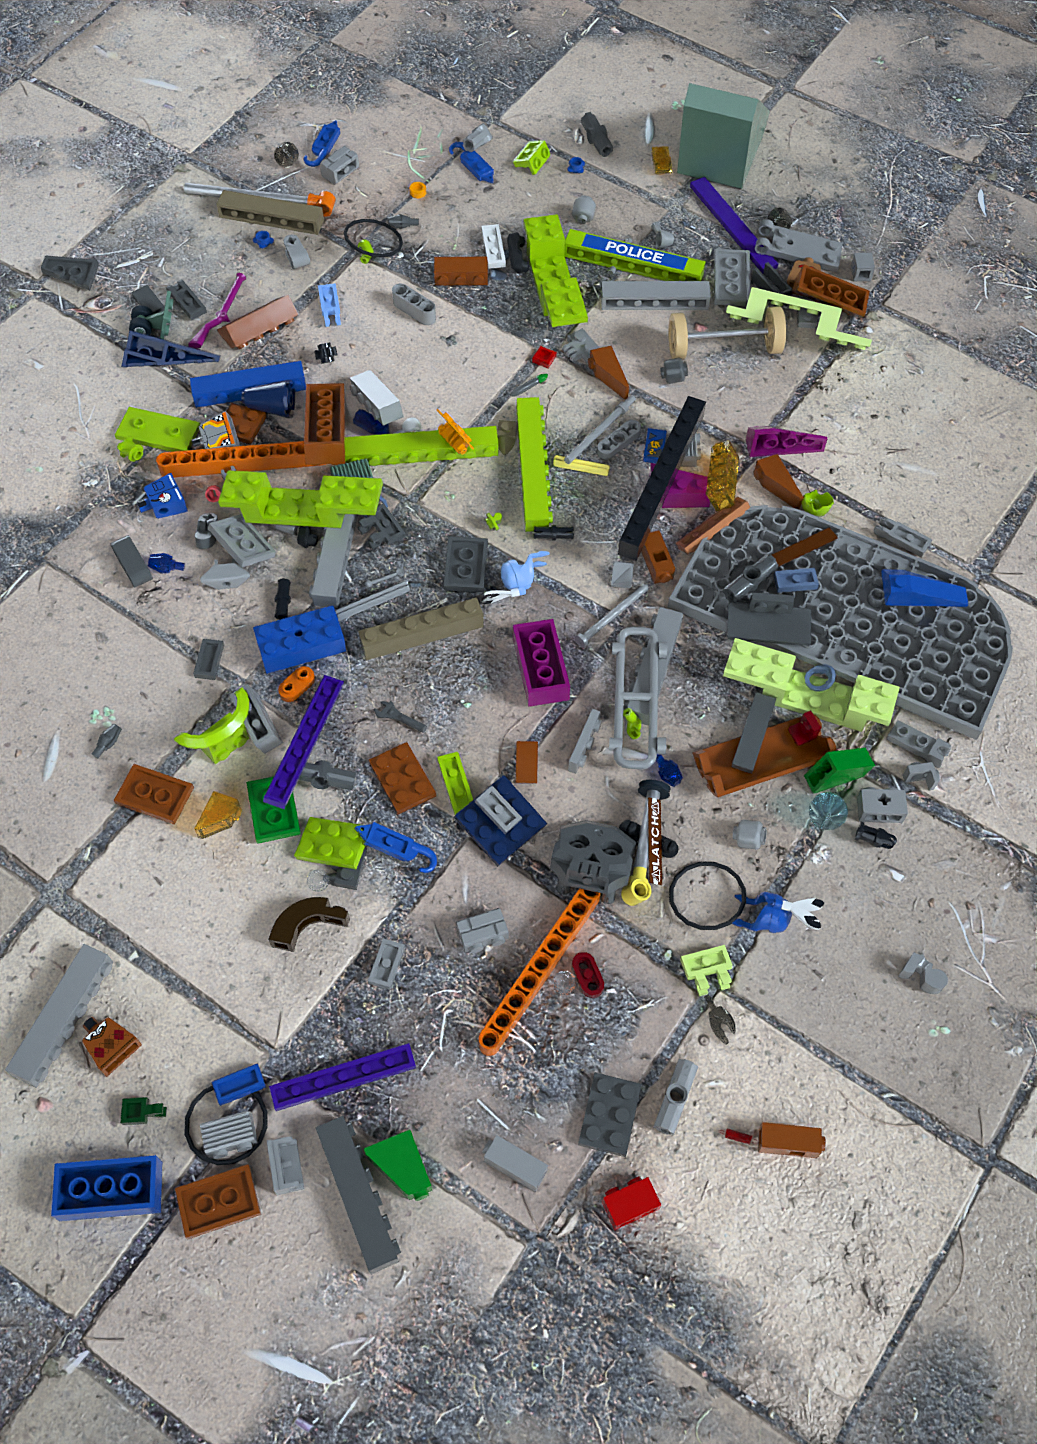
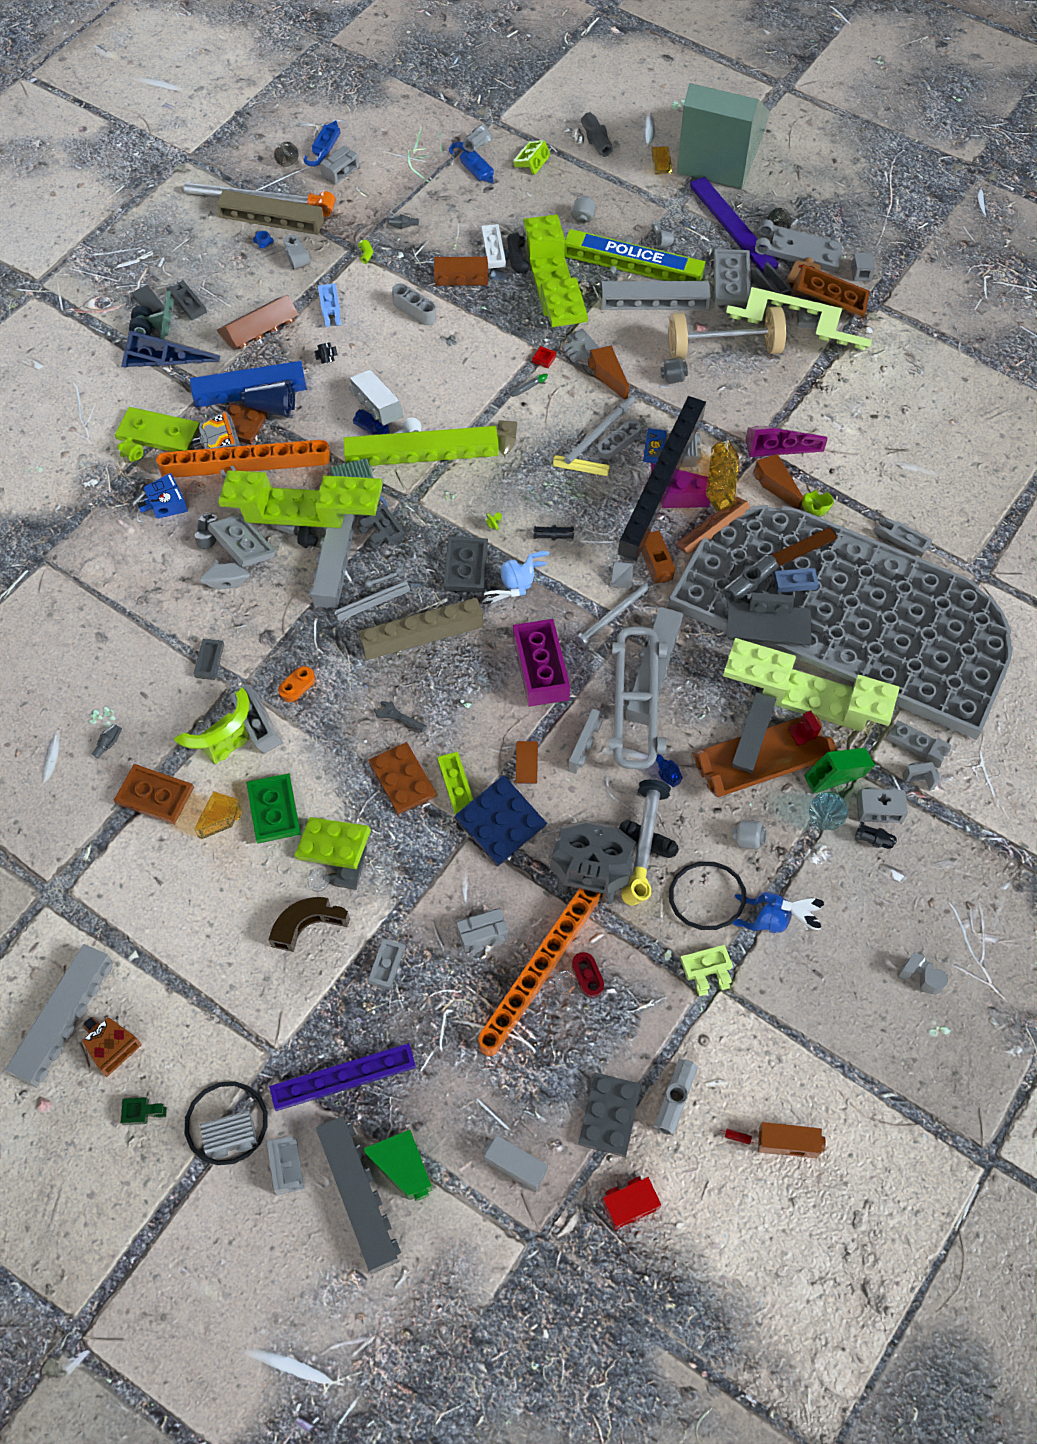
(71, 270): dark grey wing -> none
(82, 1188): blue brick -> none
(131, 561): dark grey beam -> none
(164, 563): clear blue piece -> none
(198, 340): magenta piece -> none
(210, 495): coral hinge -> none
(217, 1201): dark orange plate -> none
(238, 1084): blue tile -> none
(282, 599): black pin -> none
(299, 639): blue brick -> none
(303, 742): dark purple tile -> none
(324, 424): dark orange brick -> none
(324, 775): dark grey piece -> none
(369, 253): black piece -> none
(395, 844): blue plate -> none
(417, 190): light orange tile -> none
(454, 434): light orange hinge -> none
(498, 809): light grey plate -> none
(533, 463): lime brick -> none
(576, 165): blue plate -> none
(633, 723): lime arm -> none
(655, 841): reddish brown sticker -> none
(717, 1017): clear smoke hand -> none
(821, 669): sand blue piece -> none
(913, 589): blue wedge -> none

